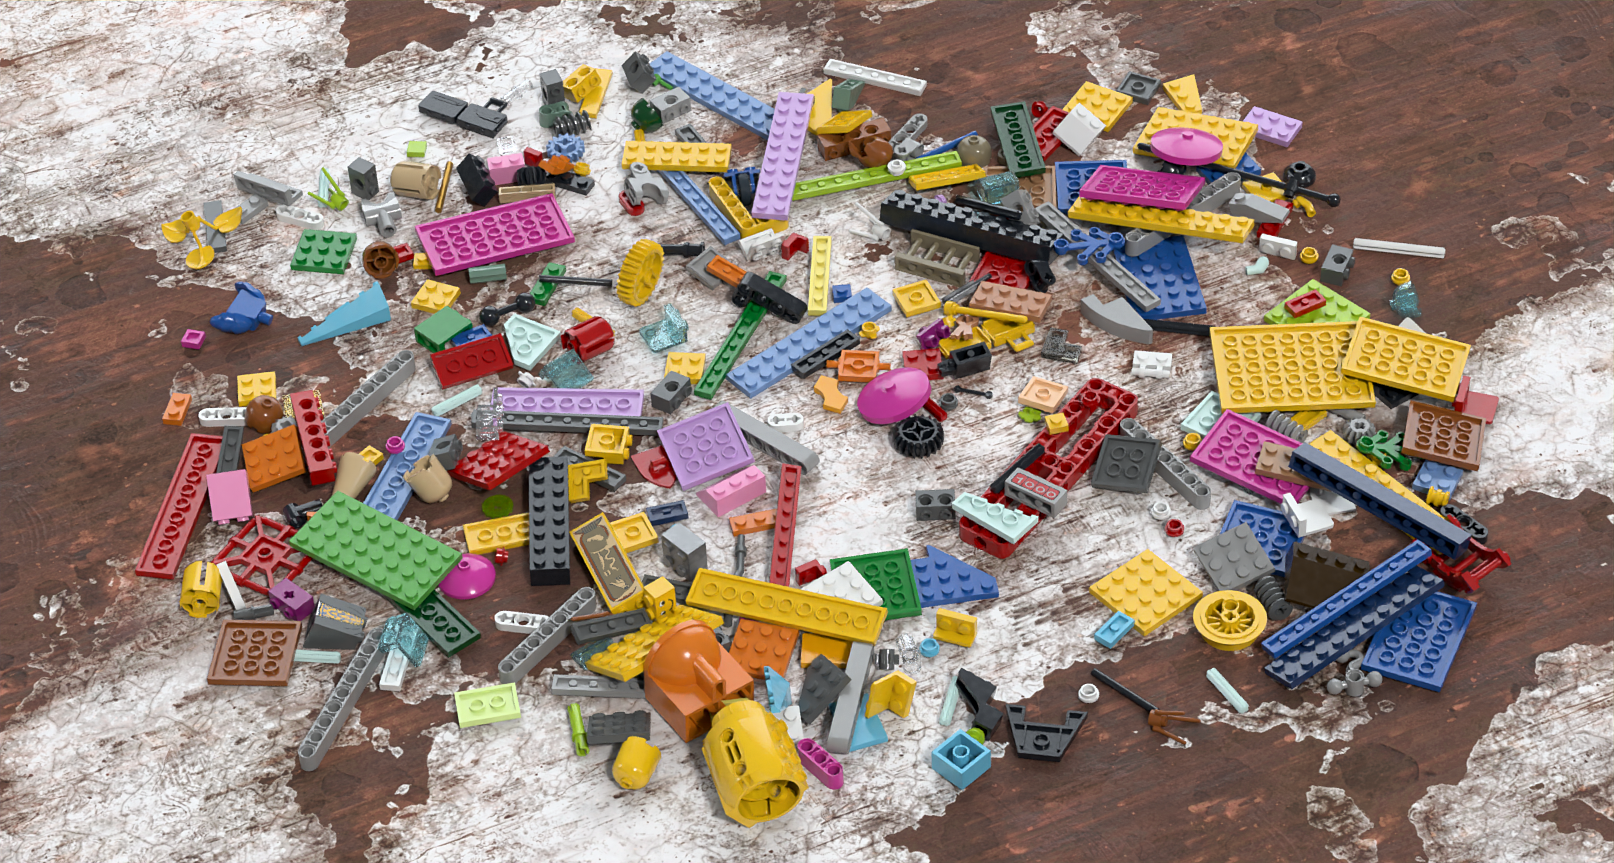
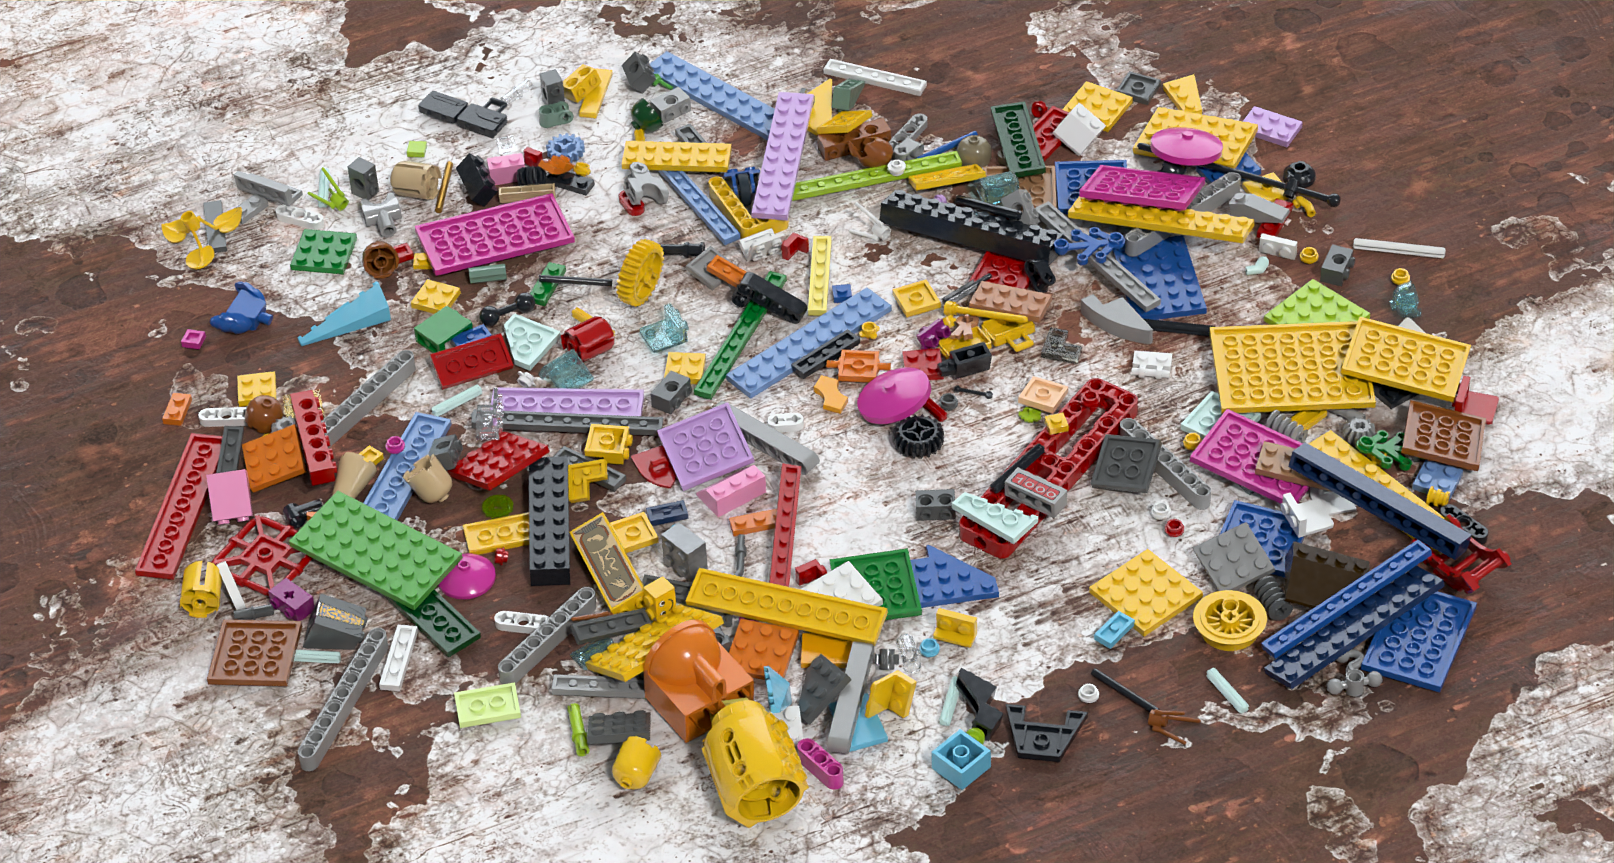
(406, 635): clear light blue bracket -> none
(571, 123): dark grey piece -> none
(933, 270): dark tan fence -> none
(1305, 303): red plate -> none

